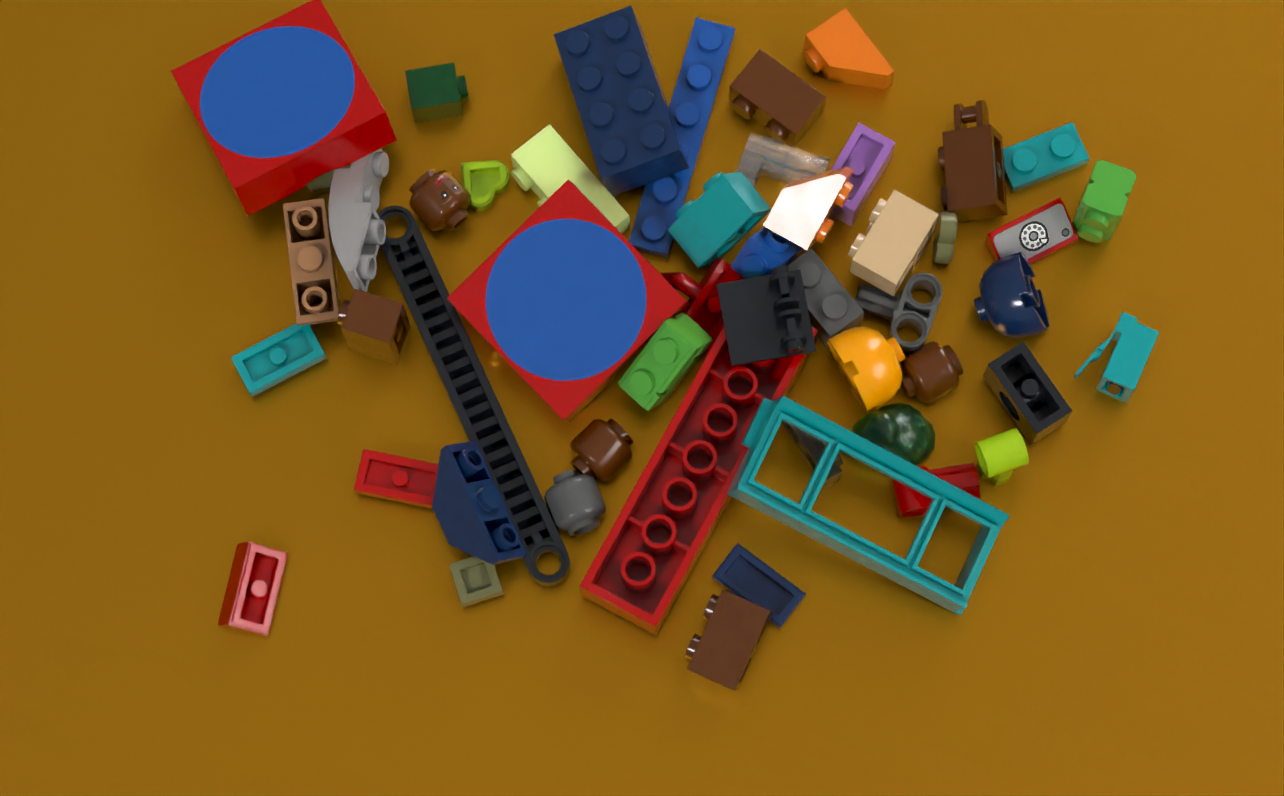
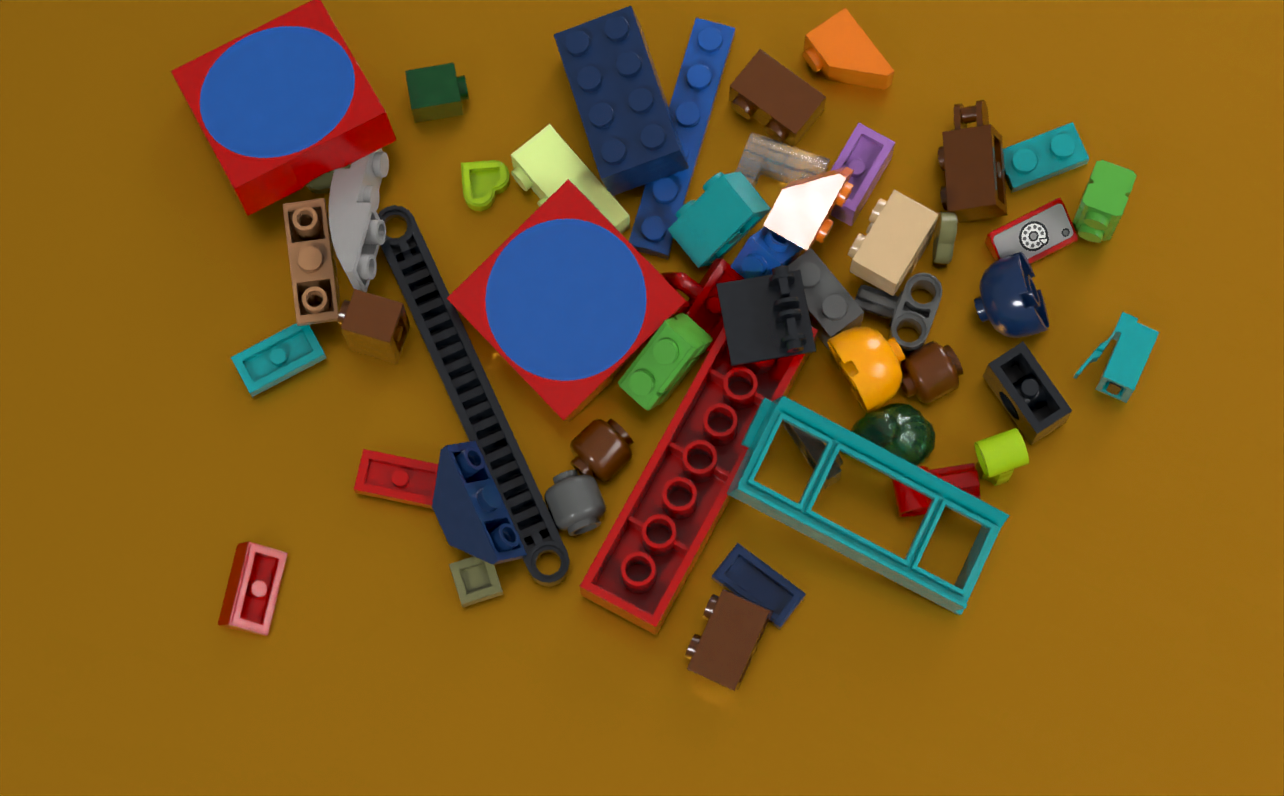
(440, 200): reddish brown head -> none

